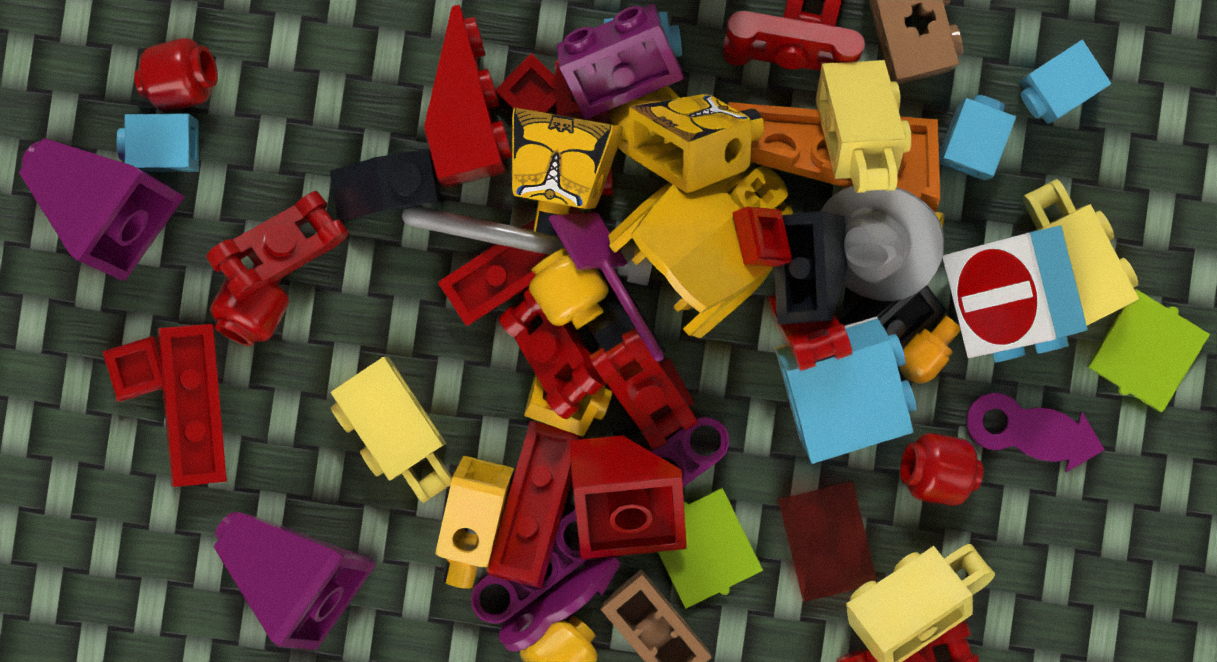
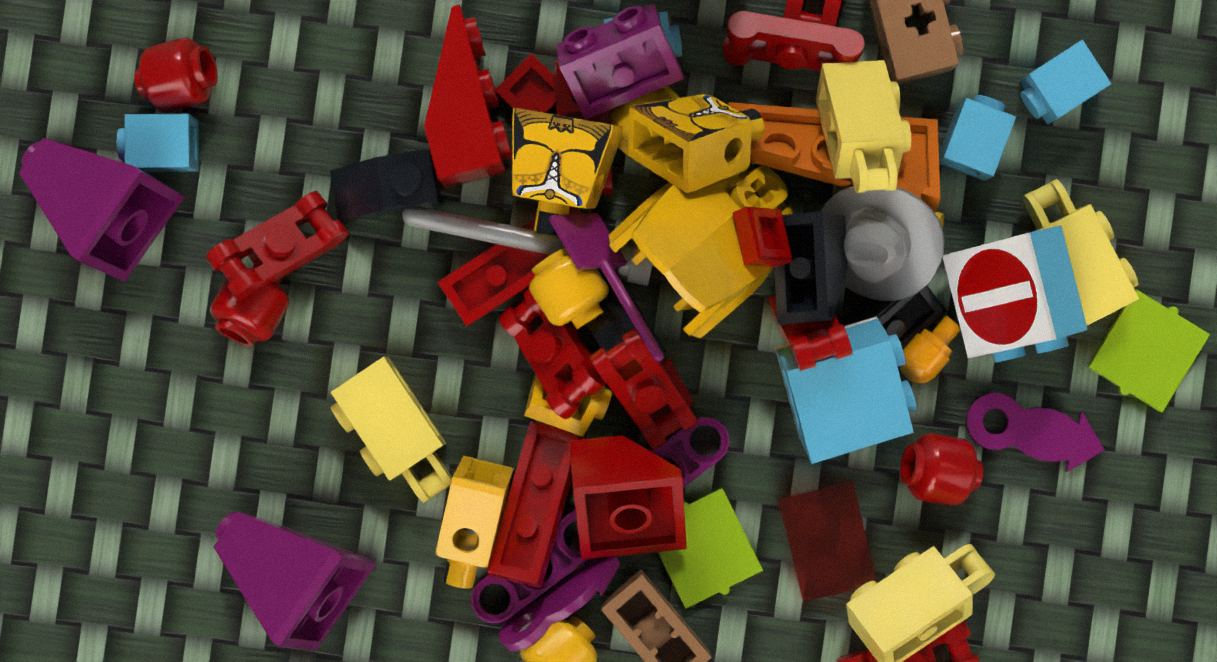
(134, 368): red tile -> none
(192, 405): red plate -> none

